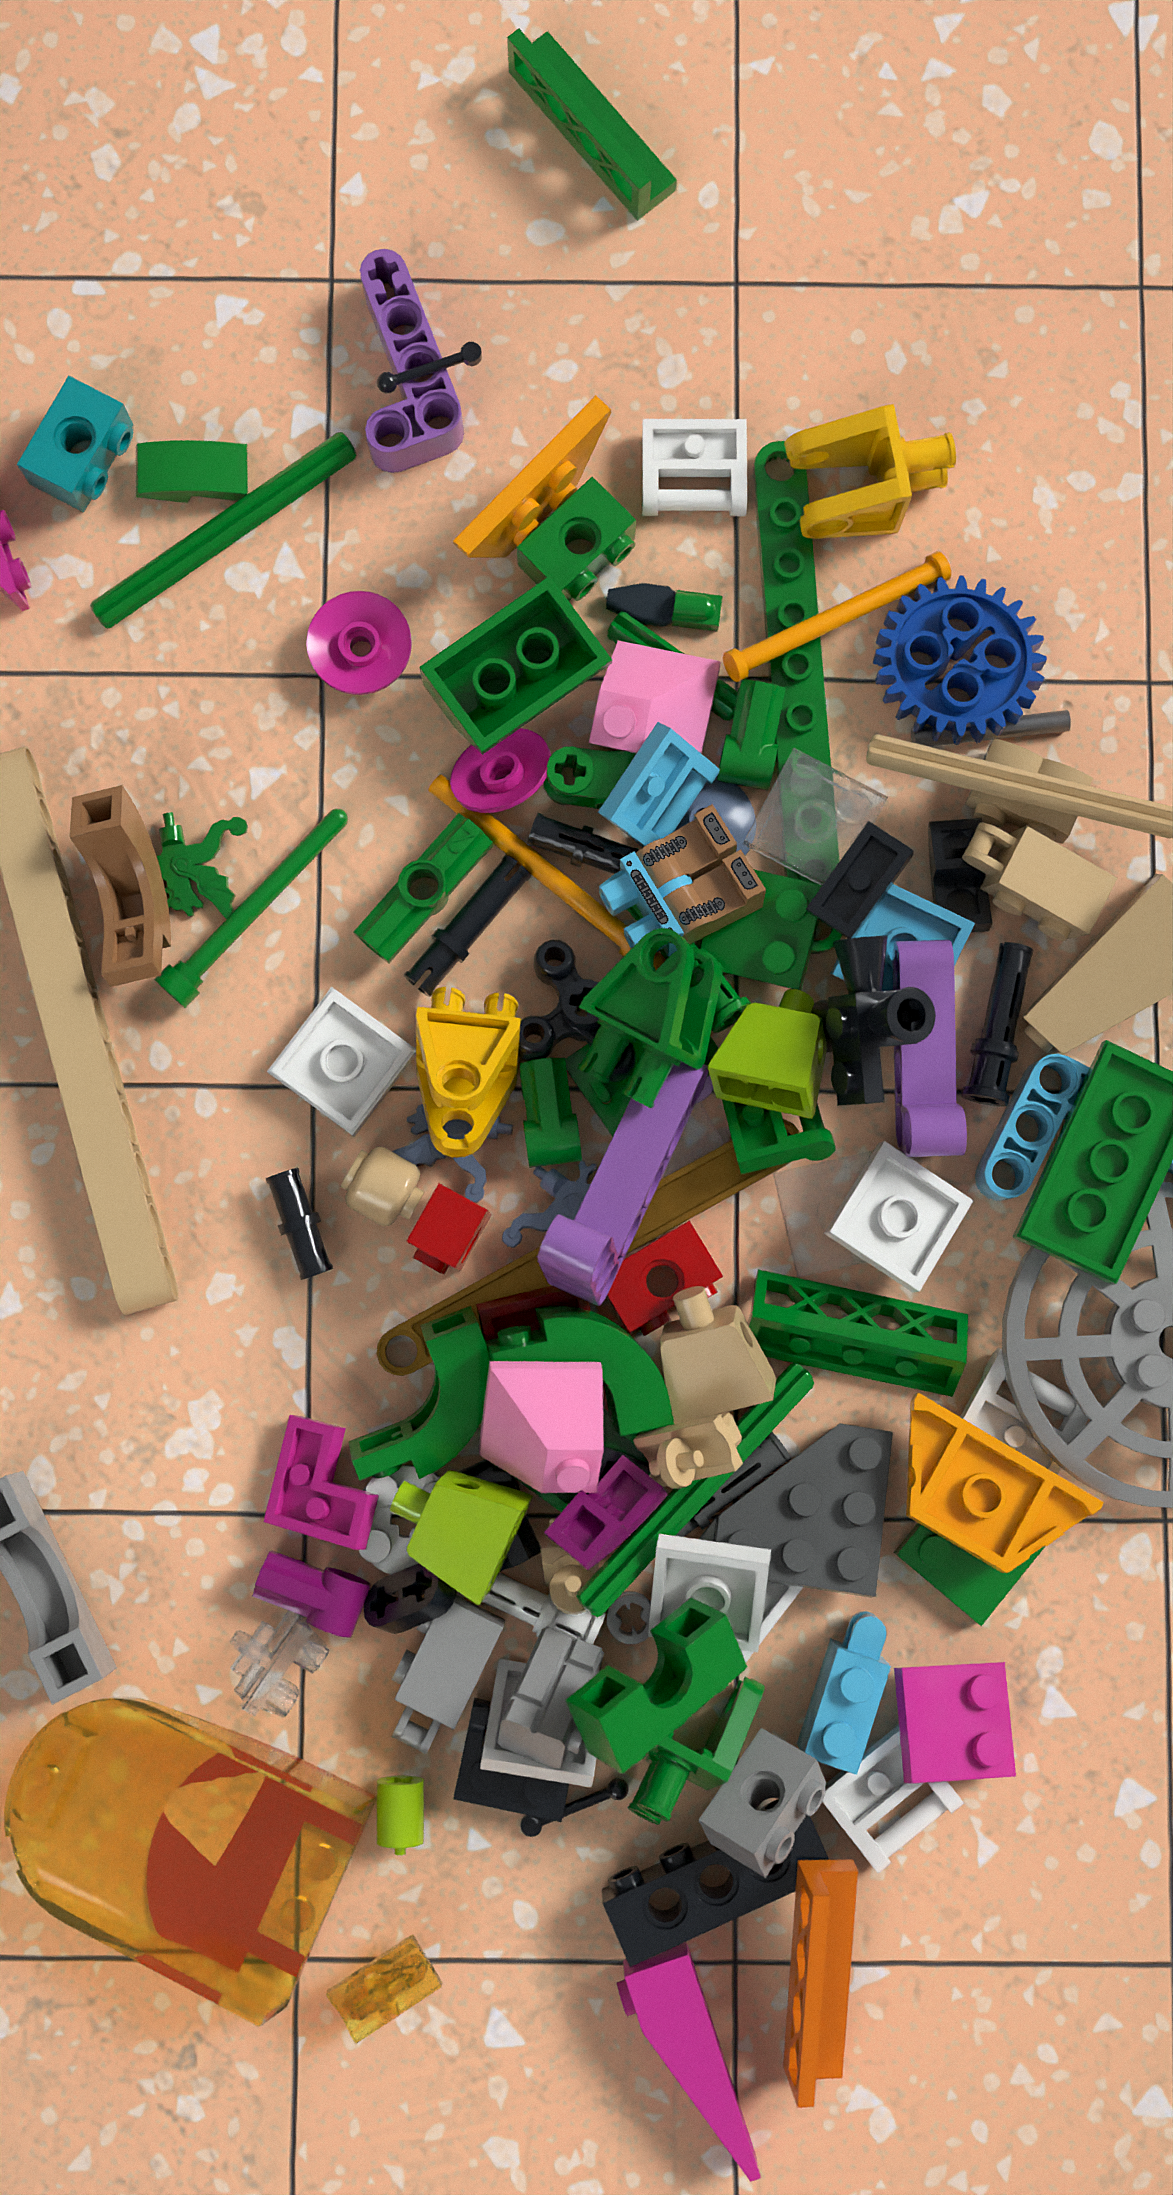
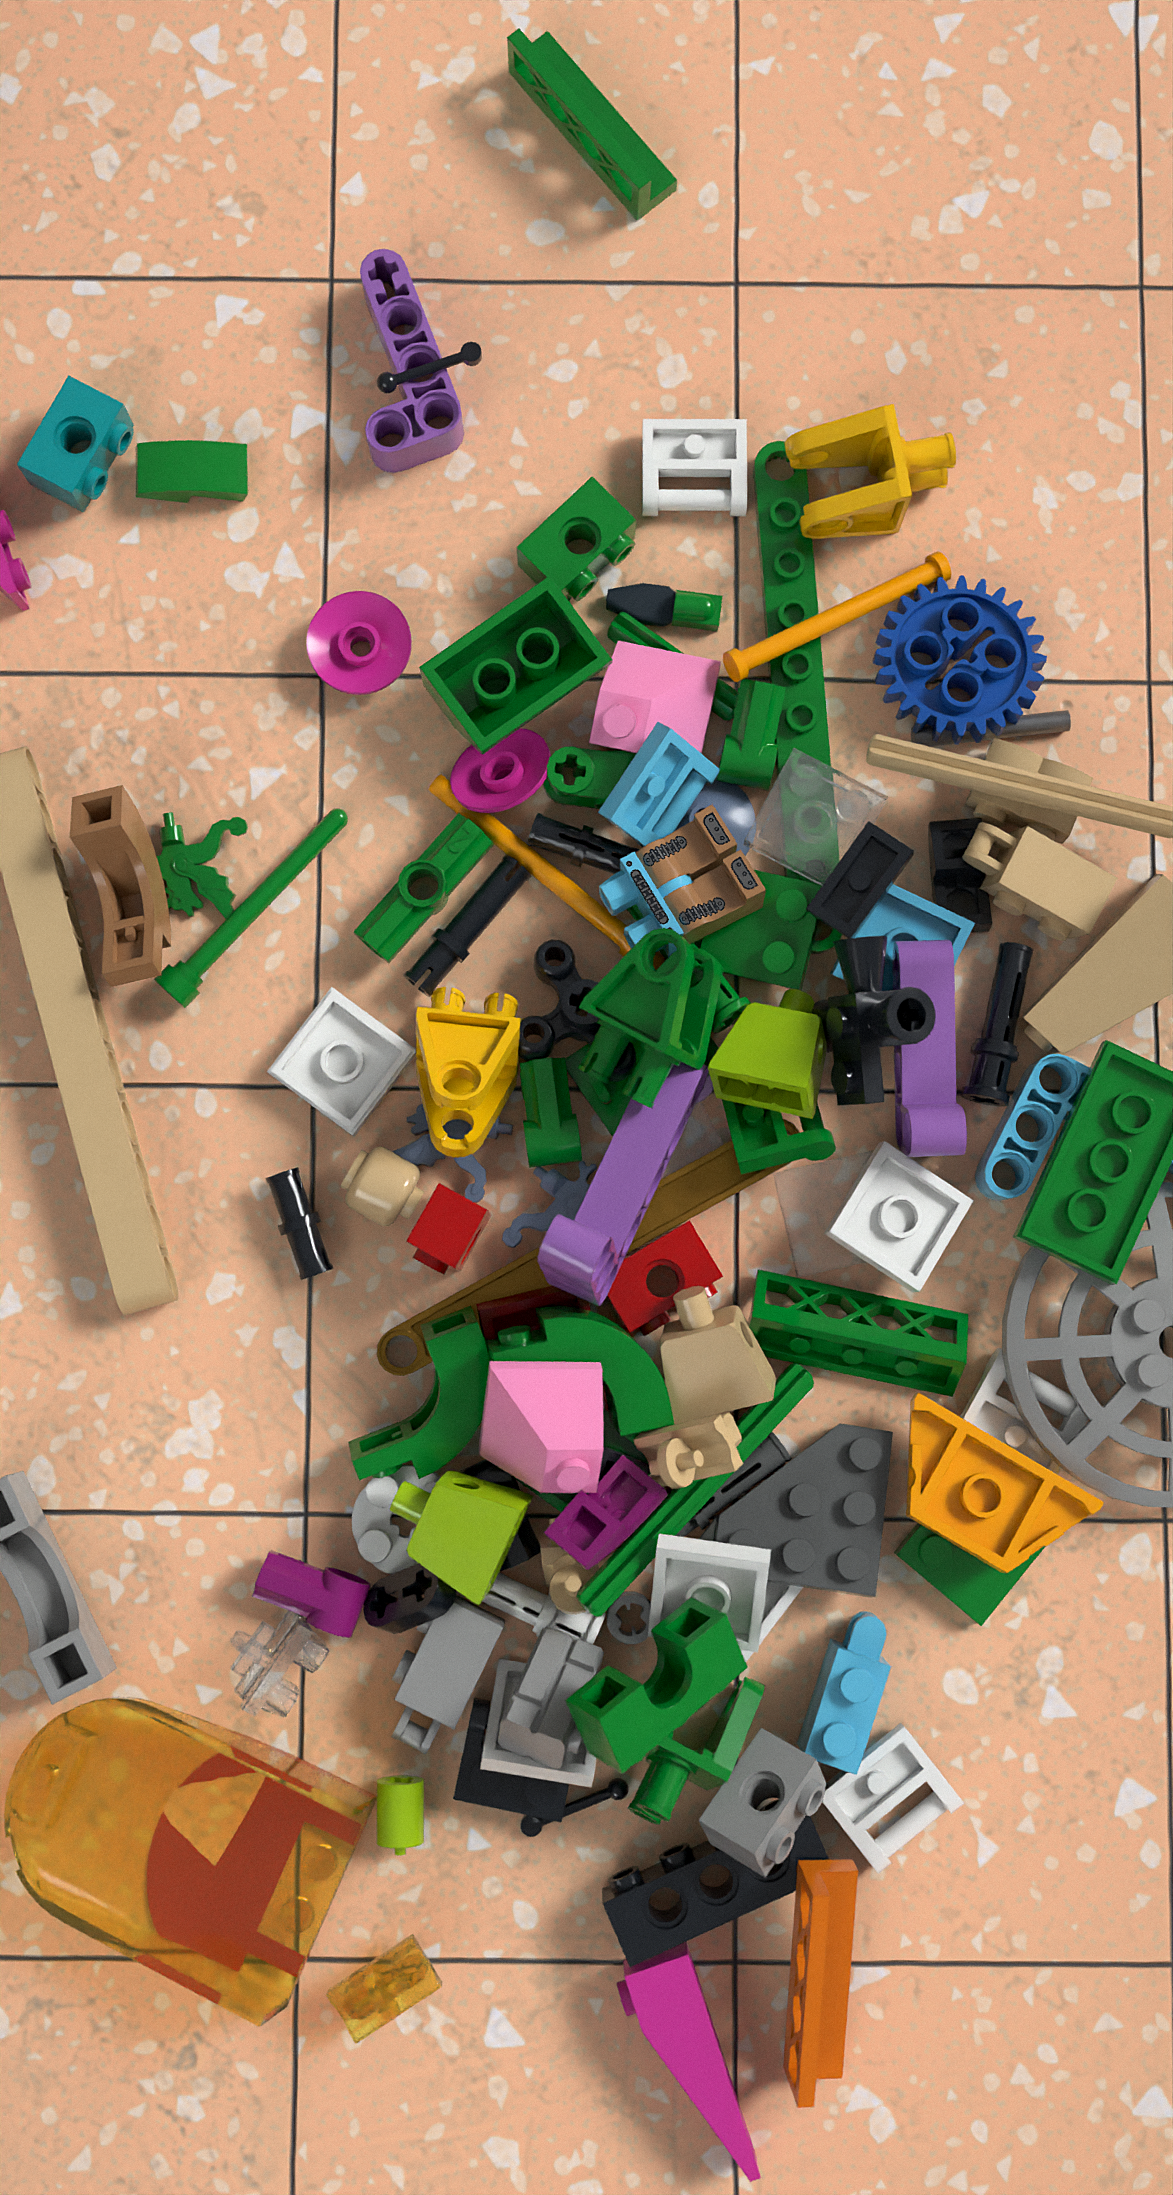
(223, 530): green axle -> none
(304, 1489): dark pink plate -> none
(537, 489): light orange wing -> none
(954, 1722): dark pink plate -> none

